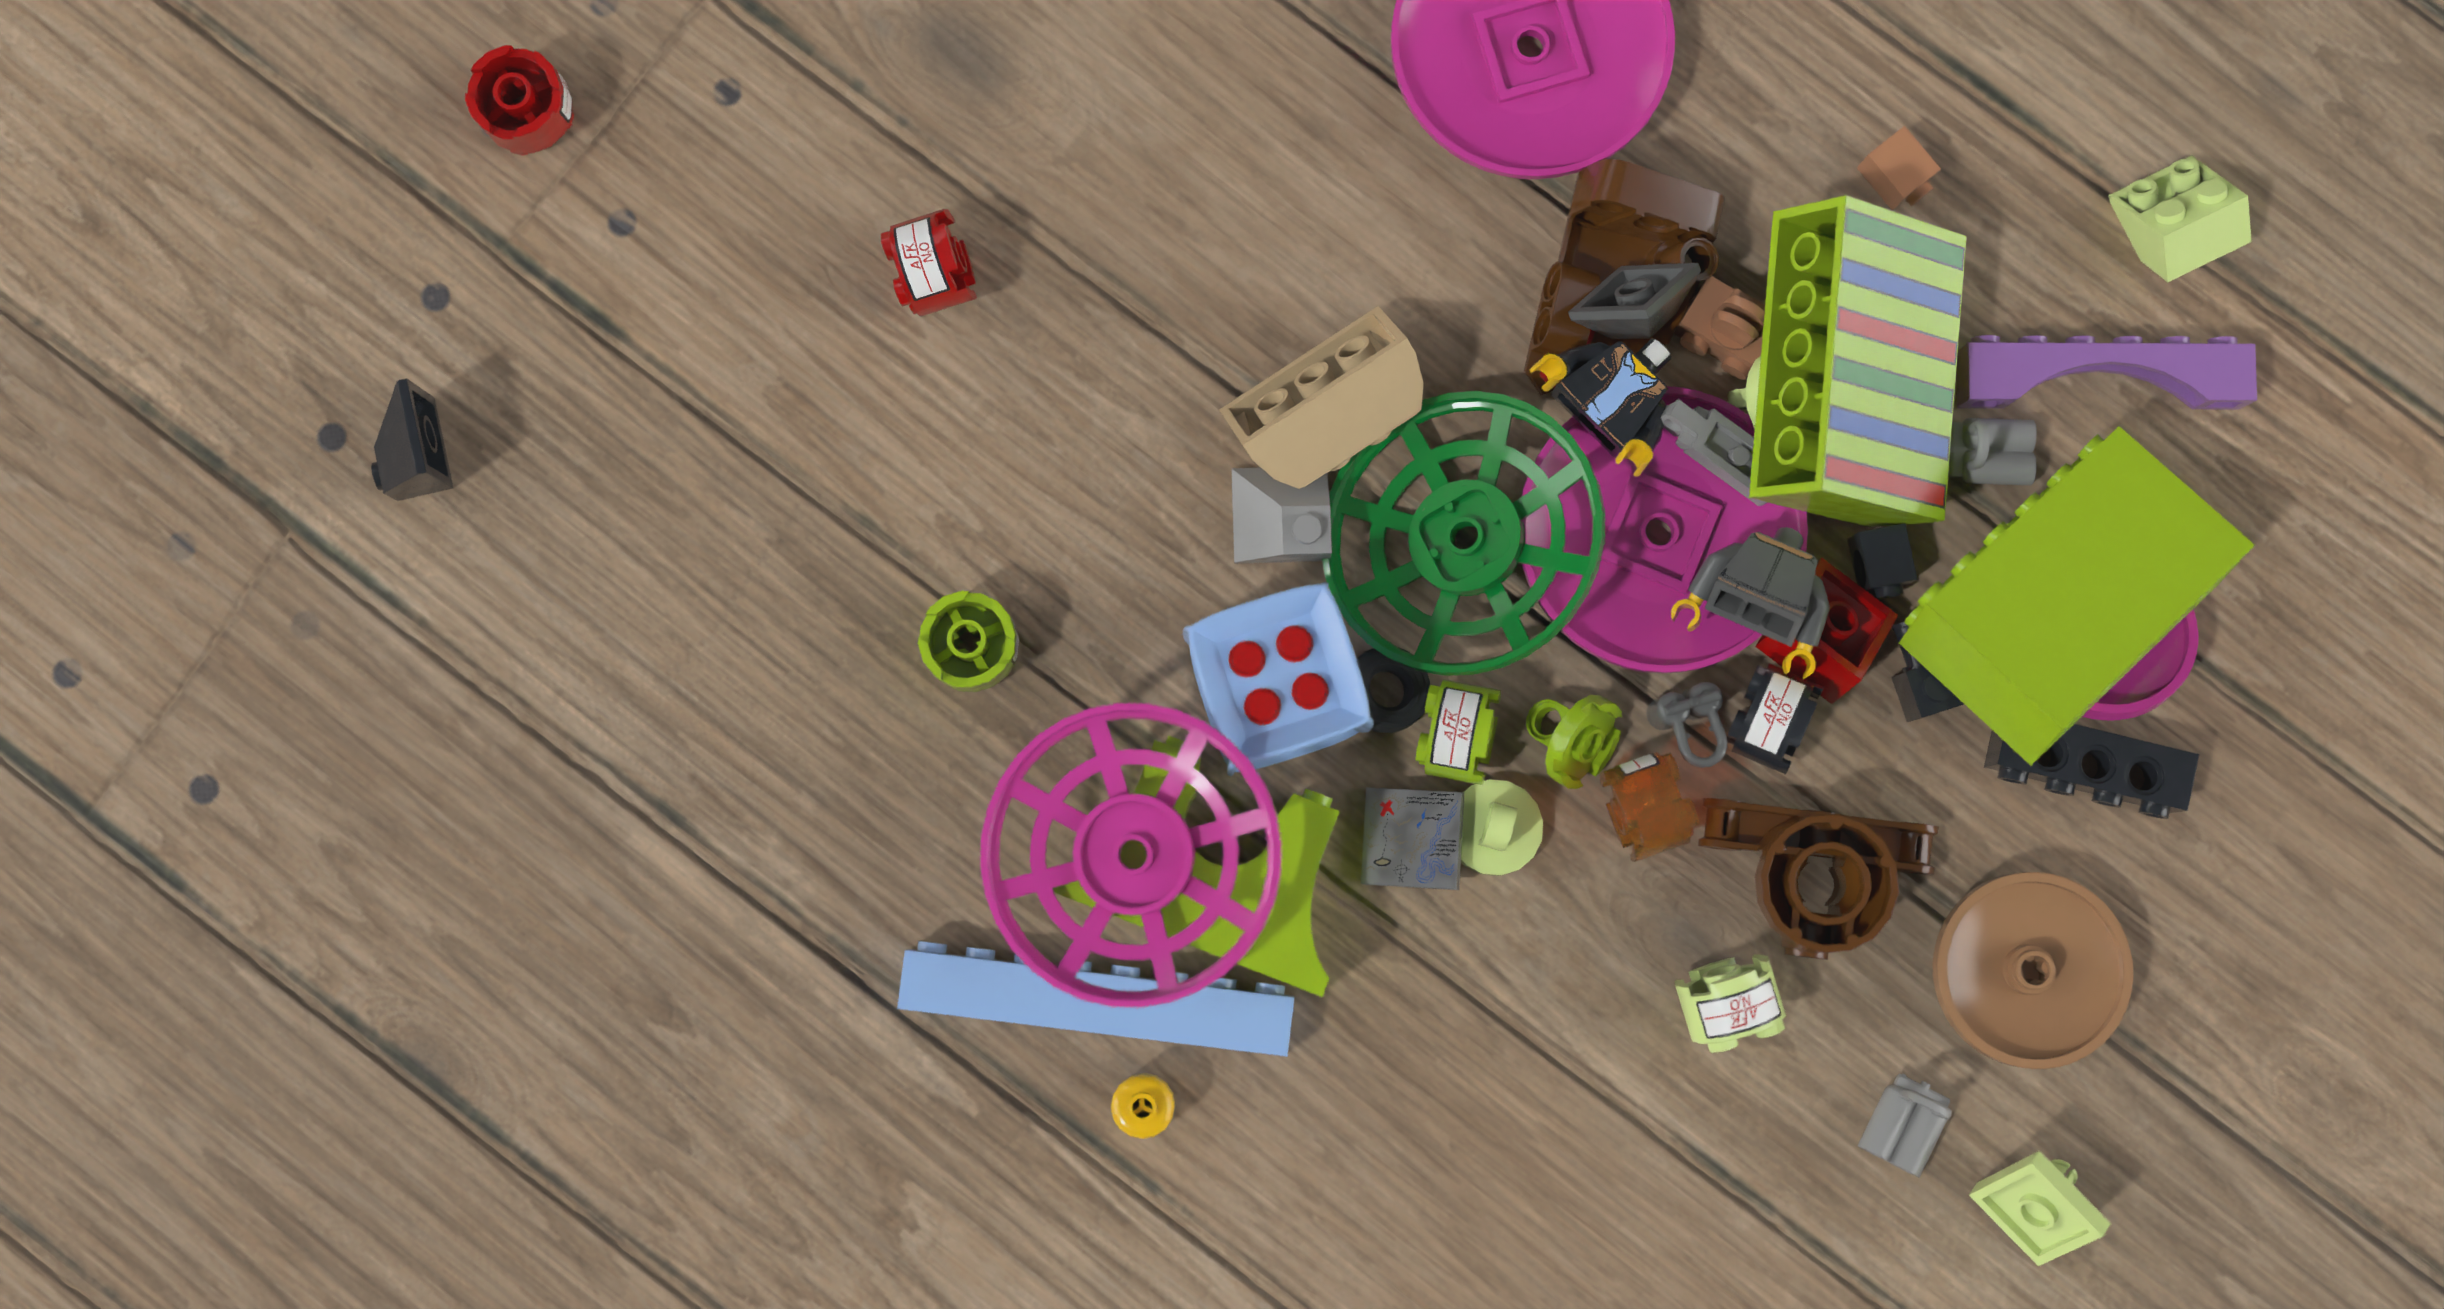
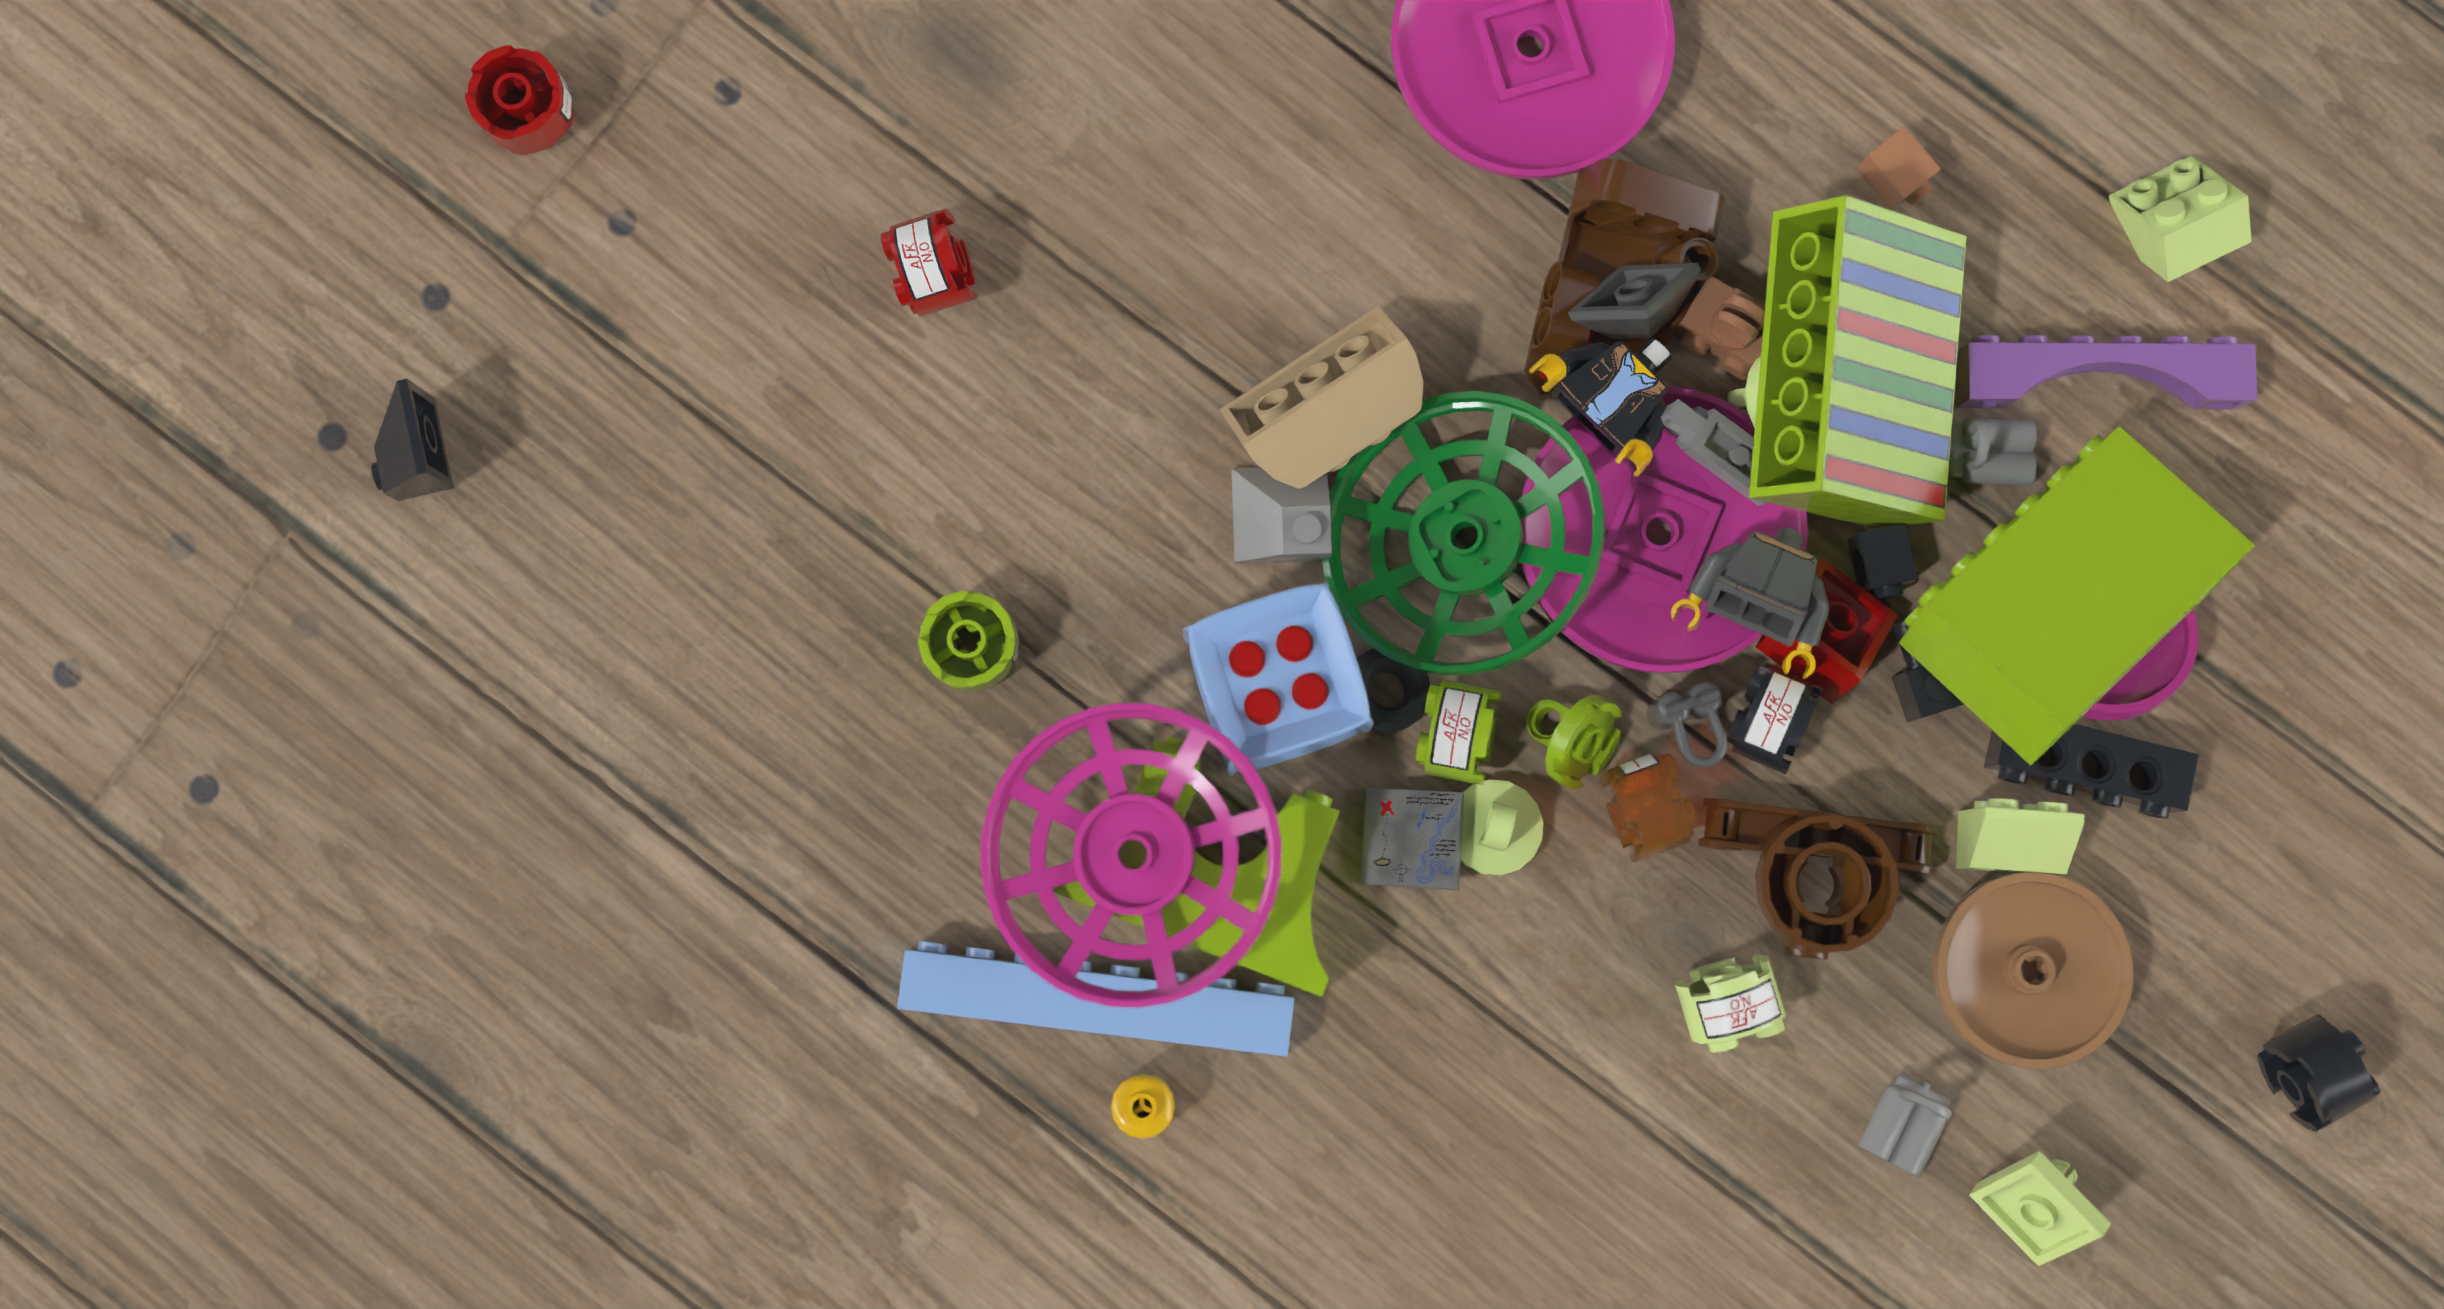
(2015, 839): none -> yellowish green slope
(2318, 1072): none -> black brick

